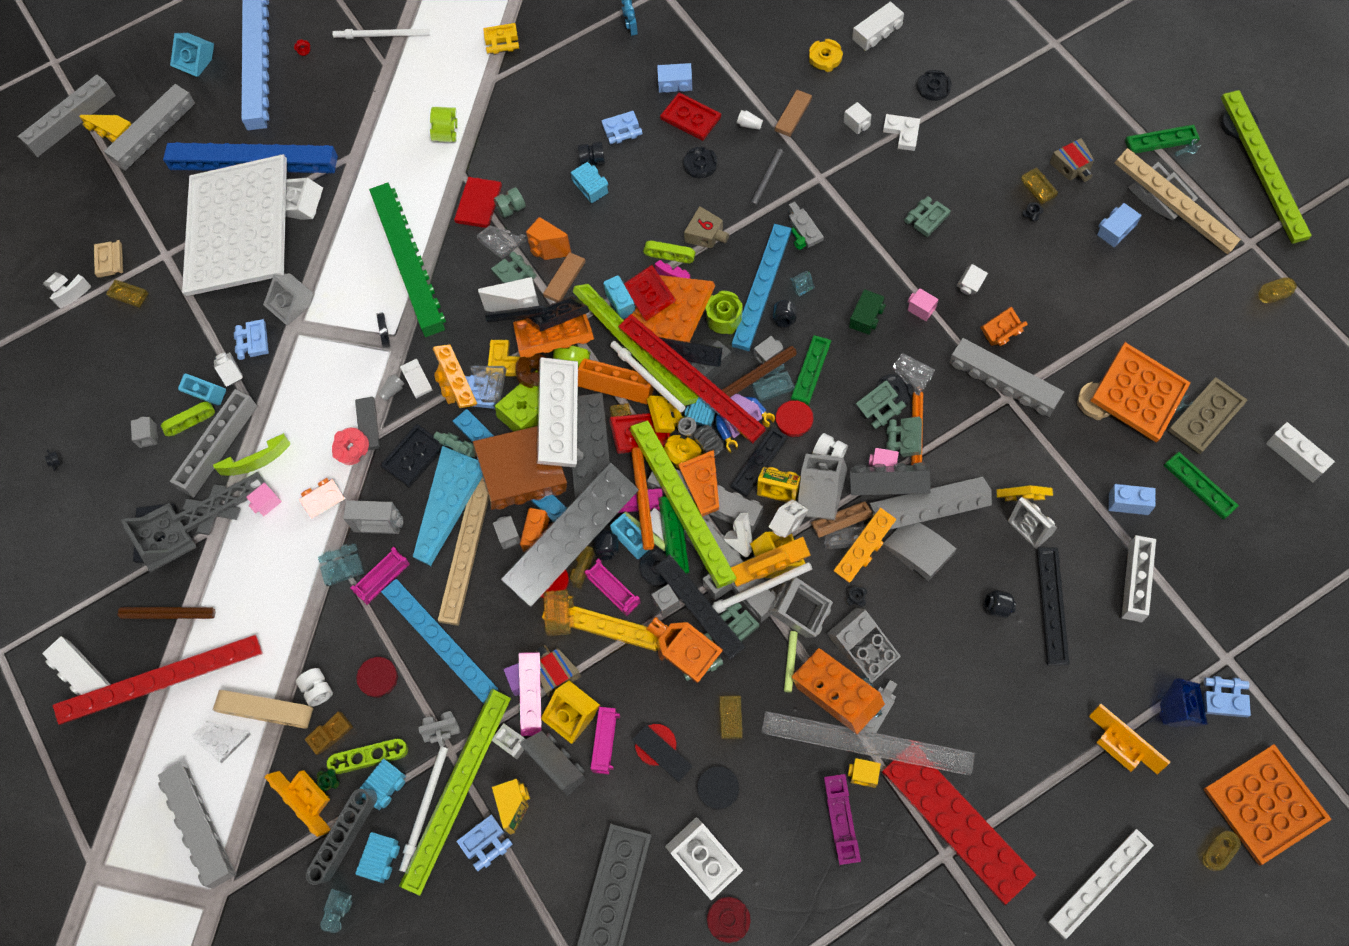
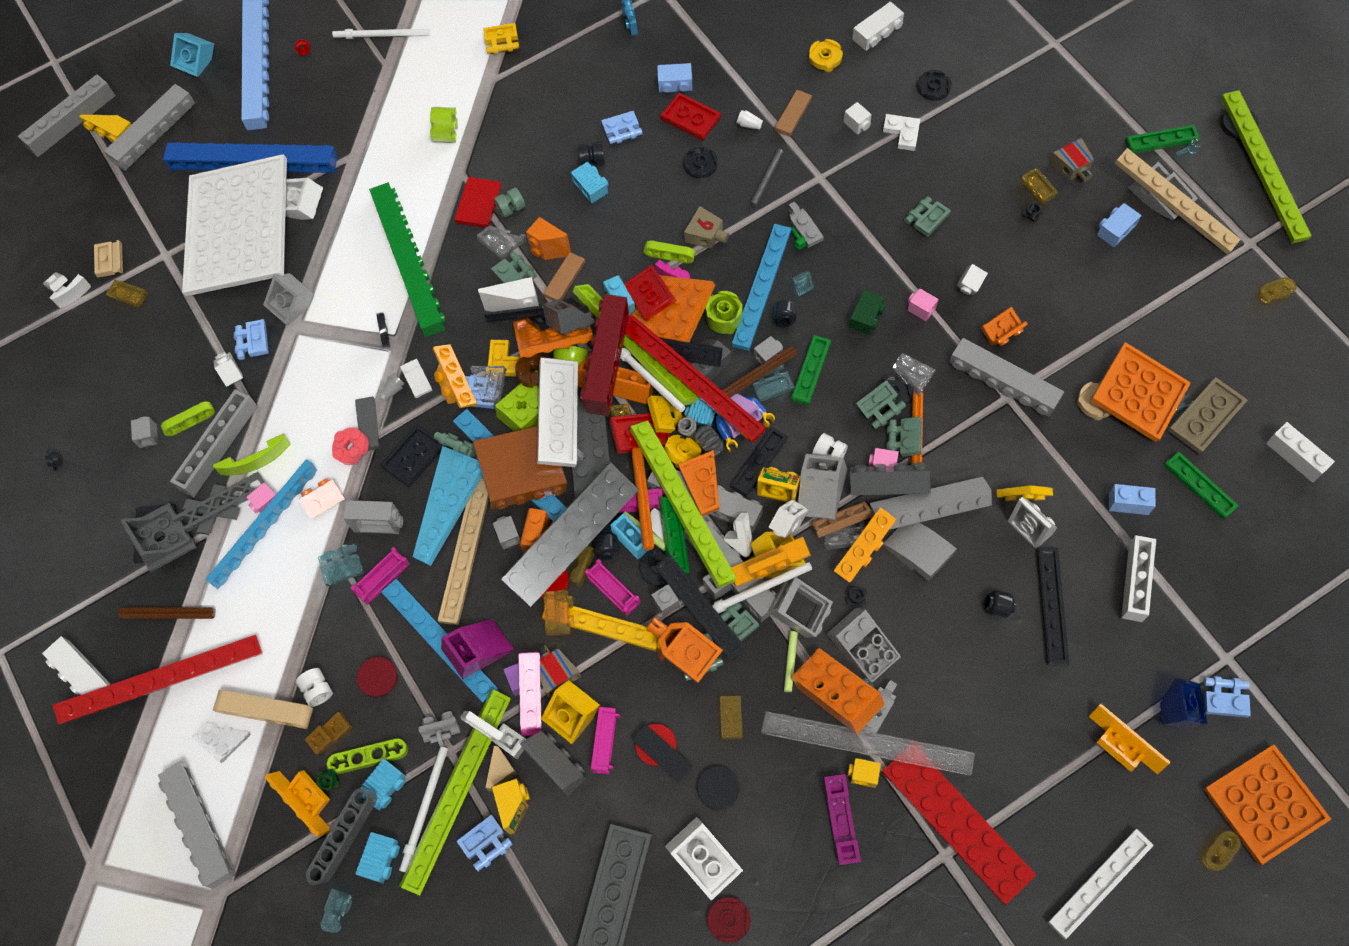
(202, 389): medium azure brick -> none
(261, 524): none -> dark azure plate
(475, 647): none -> magenta slope
(481, 725): none -> white tile
(500, 769): none -> tan slope
(565, 317): none -> dark grey slope
(606, 355): none -> dark red brick
(794, 418): red tile -> none

